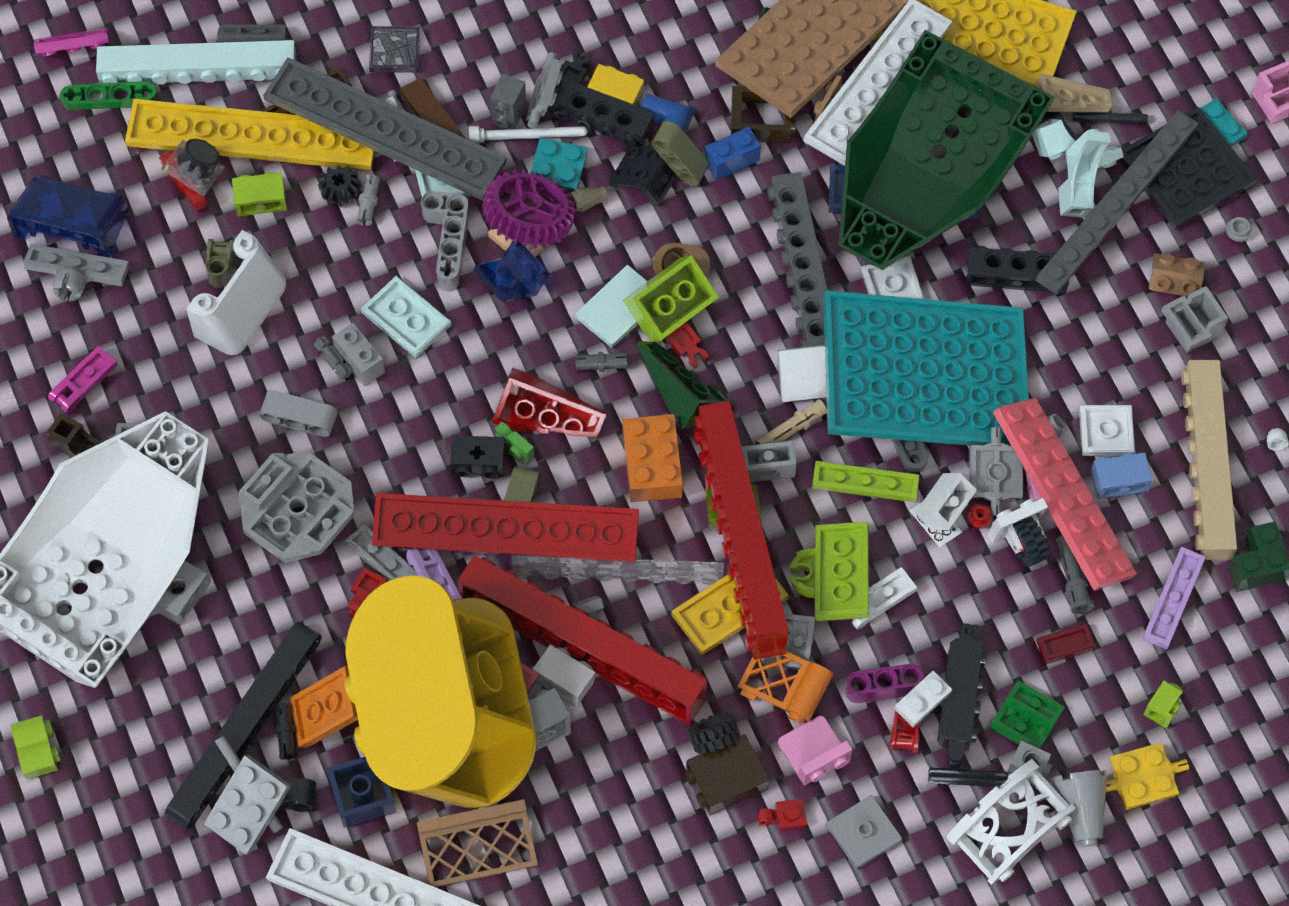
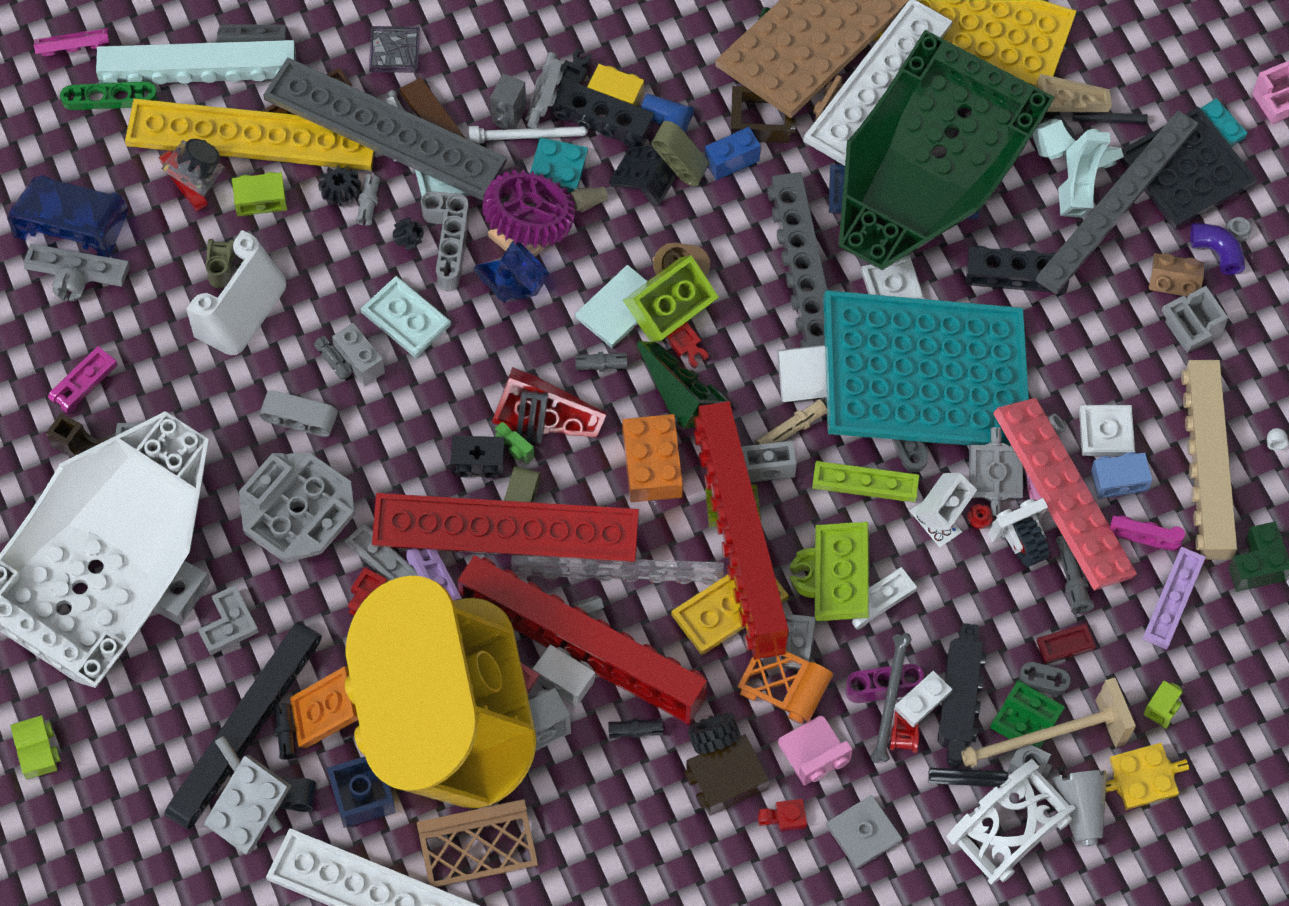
(234, 625): none -> light grey plate
(408, 233): none -> black gear
(534, 396): none -> black tile
(635, 728): none -> black pin
(880, 752): none -> dark grey piece
(1045, 678): none -> dark grey beam
(1112, 712): none -> tan tile
(1147, 533): none -> dark pink plate
(1222, 243): none -> dark purple cylinder

